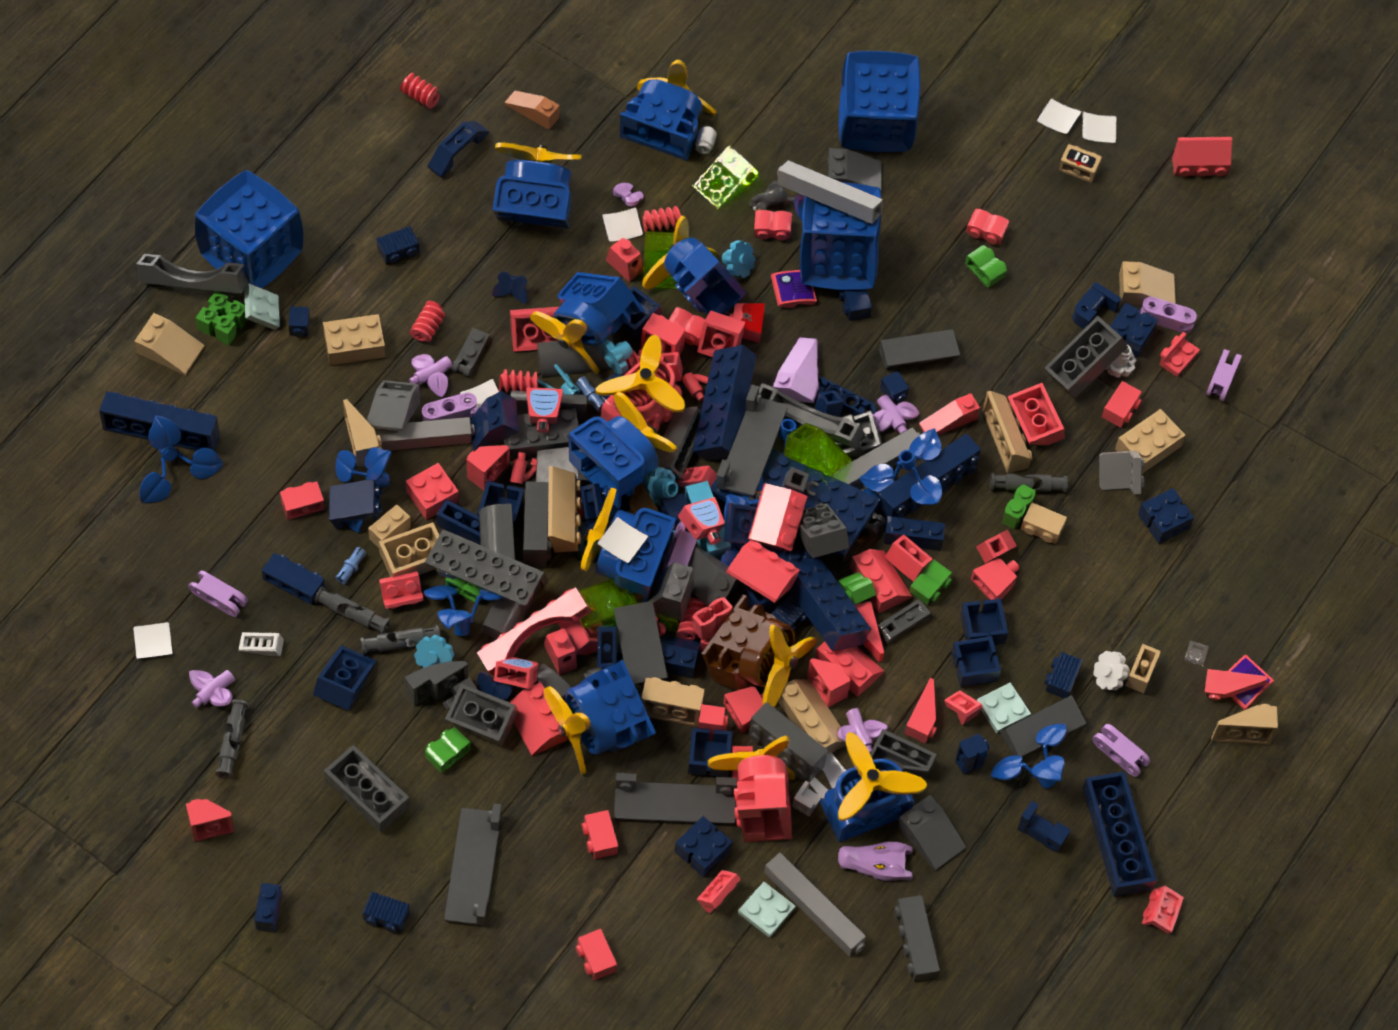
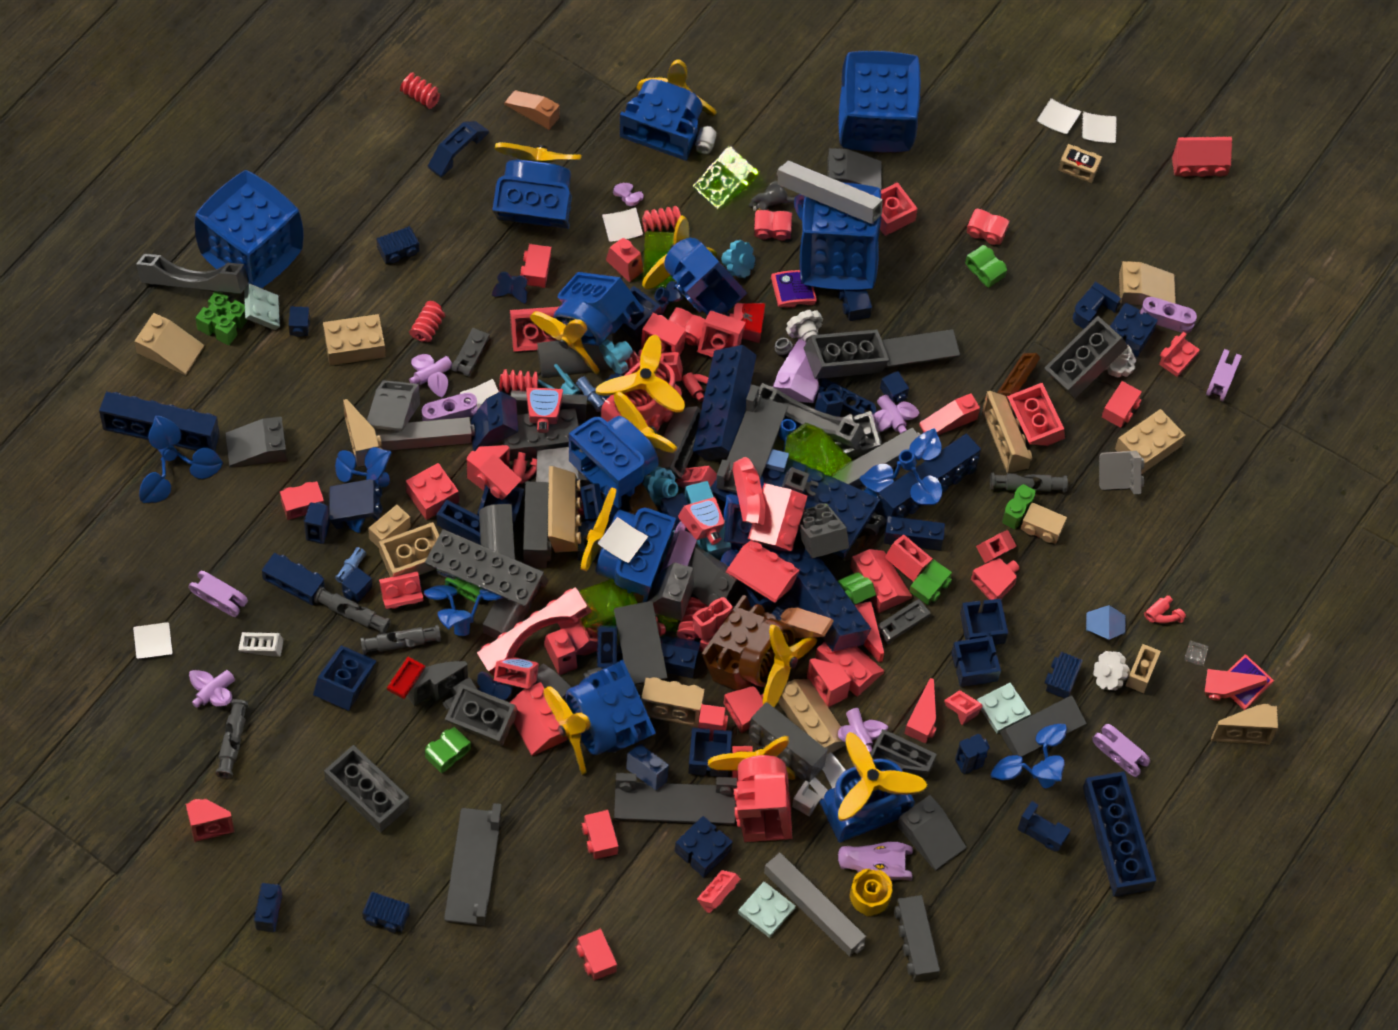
(257, 443): none -> dark grey slope
(316, 522): none -> dark blue brick
(356, 585): none -> dark blue brick
(406, 677): none -> red tile
(433, 651): medium azure plant -> none
(497, 477): none -> coral brick
(537, 265): none -> coral brick
(647, 767): none -> dark blue brick
(667, 295): none -> dark blue animal
(749, 491): none -> coral brick
(777, 460): none -> medium blue tile
(783, 346): none -> dark grey plate
(804, 325): none -> white plant
(806, 623): none -> nougat slope
(846, 354): none -> dark grey brick
(862, 891): none -> yellow brick
(896, 209): none -> coral brick
(1019, 374): none -> reddish brown plate
(1105, 622): none -> medium blue slope
(1155, 612): none -> coral plant
(1163, 909): coral bracket -> none
(1168, 515): dark blue piece -> none

